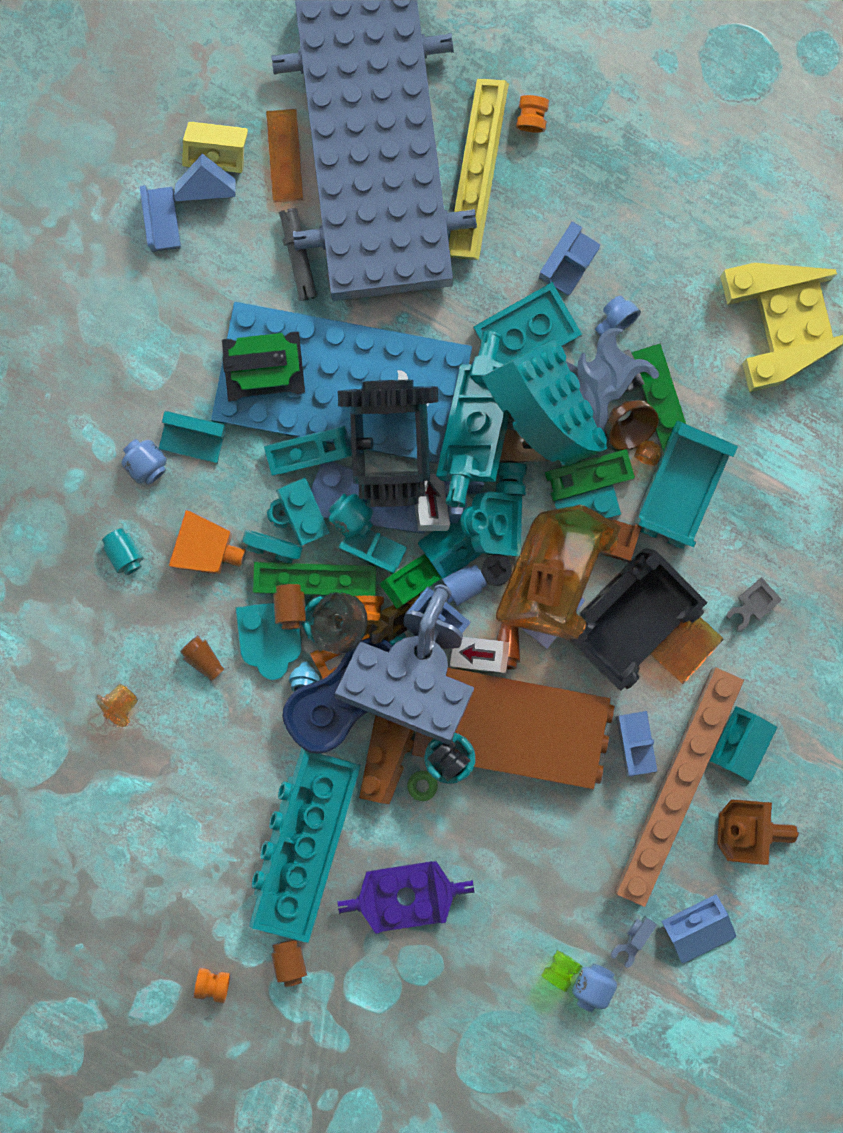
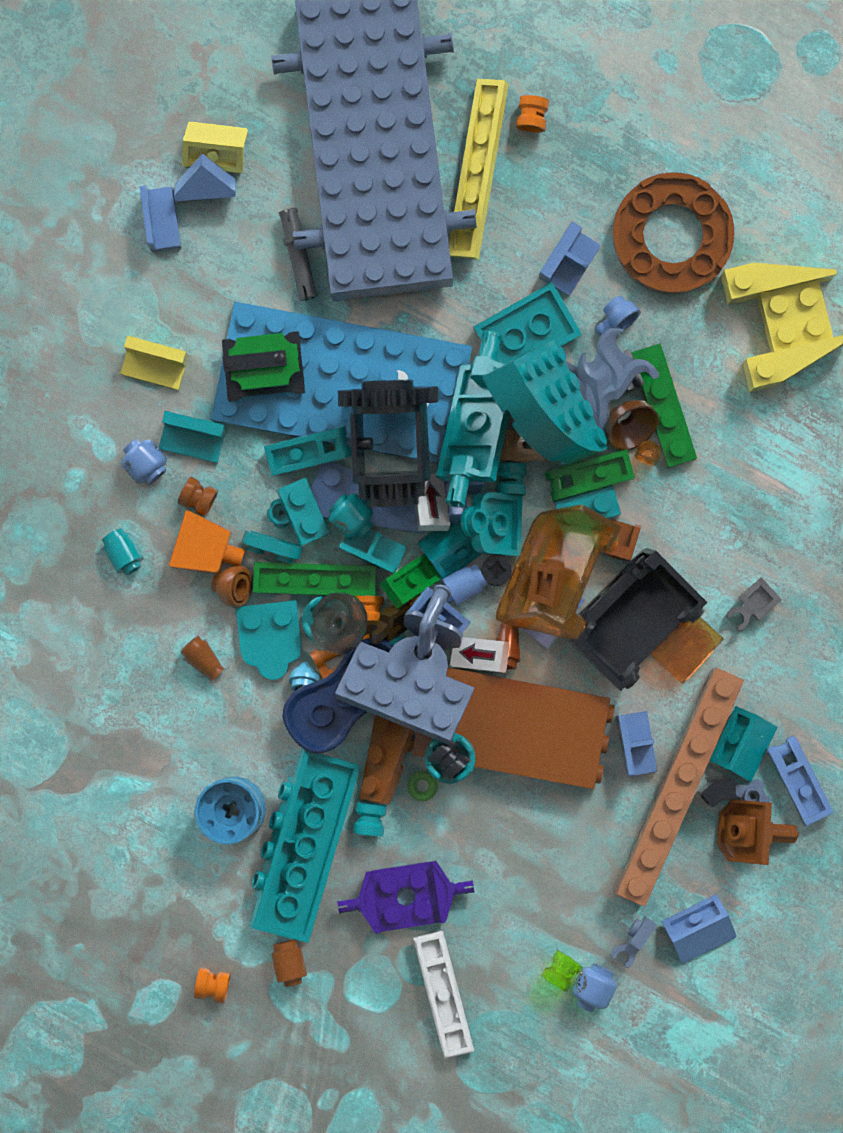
(117, 705): clear orange piece -> none
(154, 362): none -> light yellow panel
(196, 496): none -> dark orange wheel
(214, 817): none -> dark azure wheel
(233, 586): none -> dark orange brick
(284, 155): clear orange plate -> none
(289, 606): dark orange brick -> none
(369, 822): none -> teal wheel
(443, 994): none -> white plate
(683, 191): none -> dark orange plate
(683, 484): teal panel -> none
(717, 790): none -> black piece
(756, 788): none -> sand blue plate
(800, 781): none -> medium blue plate

